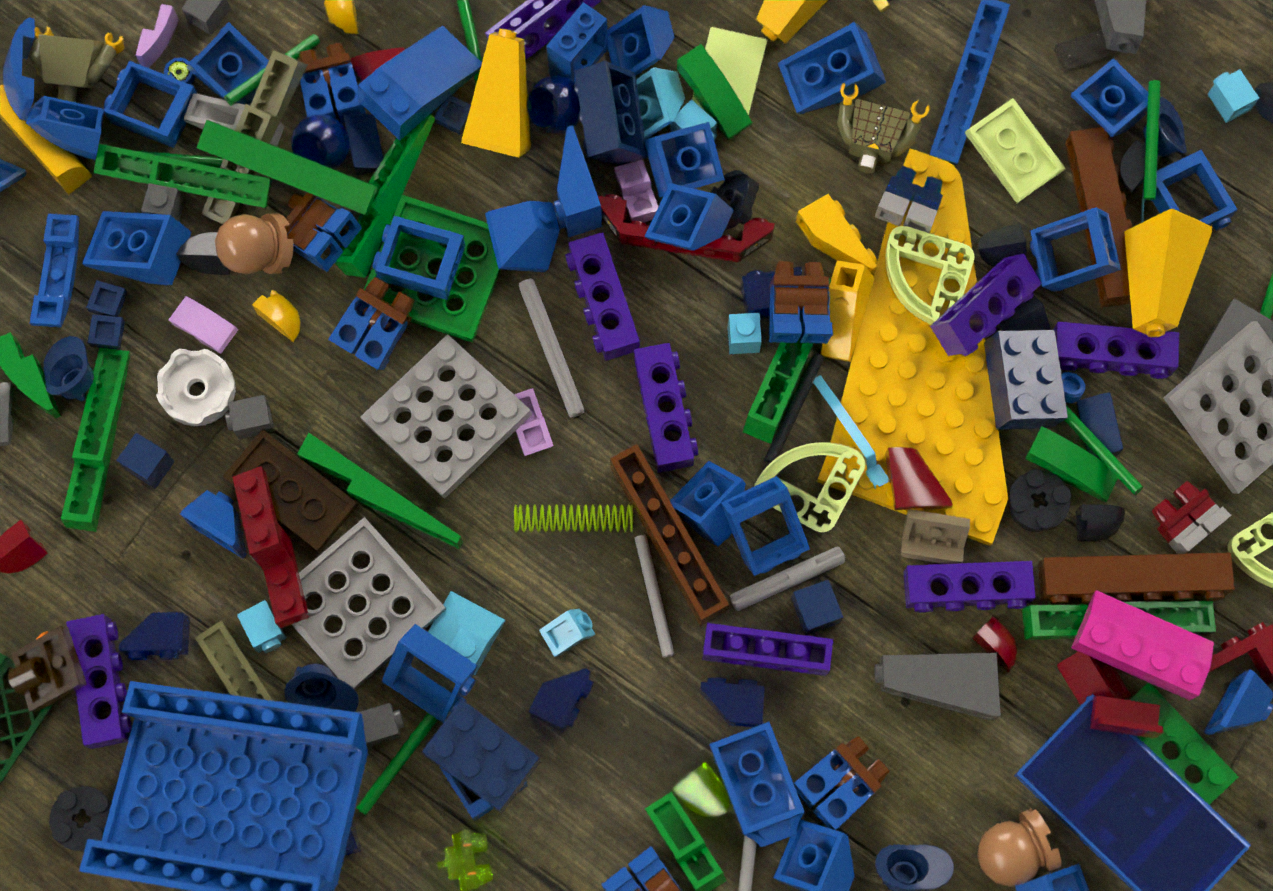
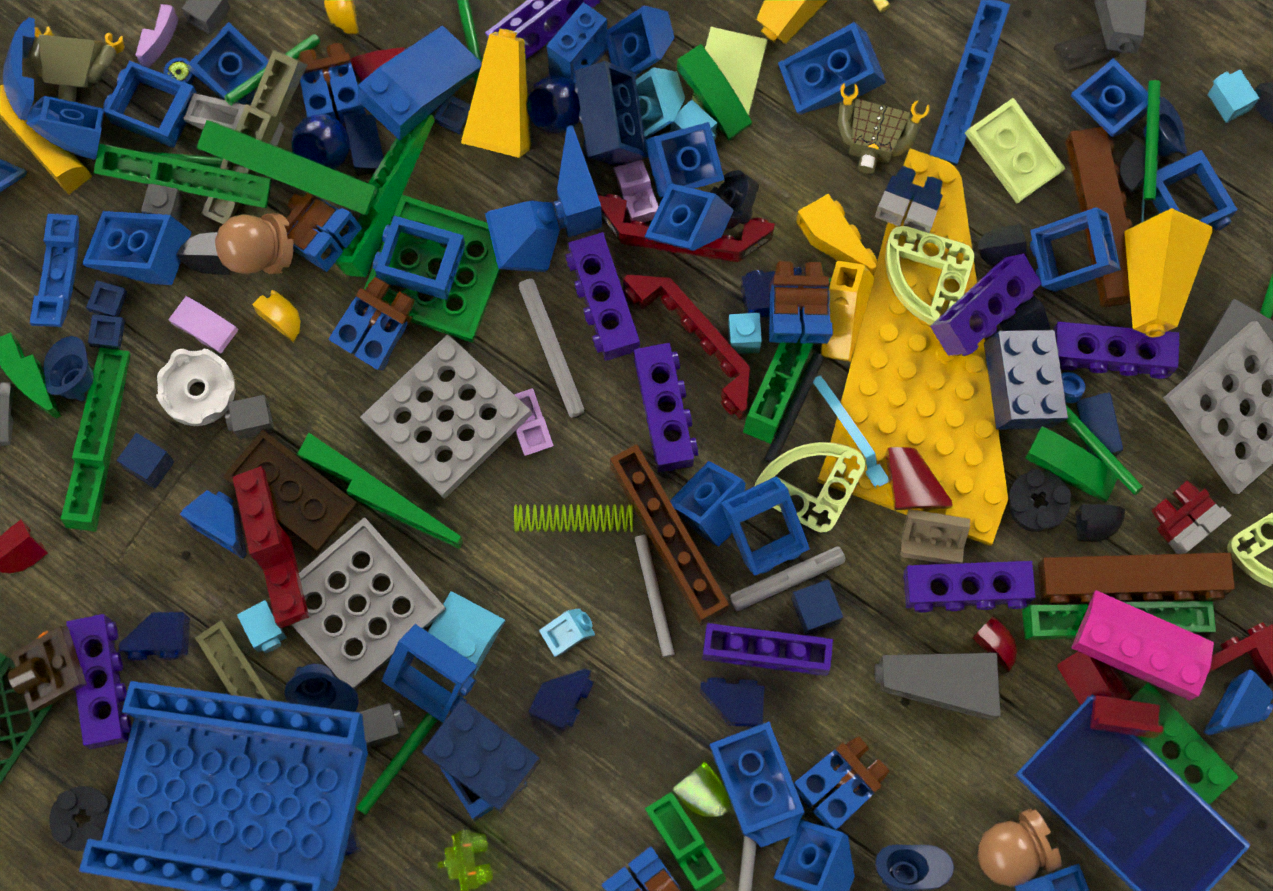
(646, 289): none -> dark red slope

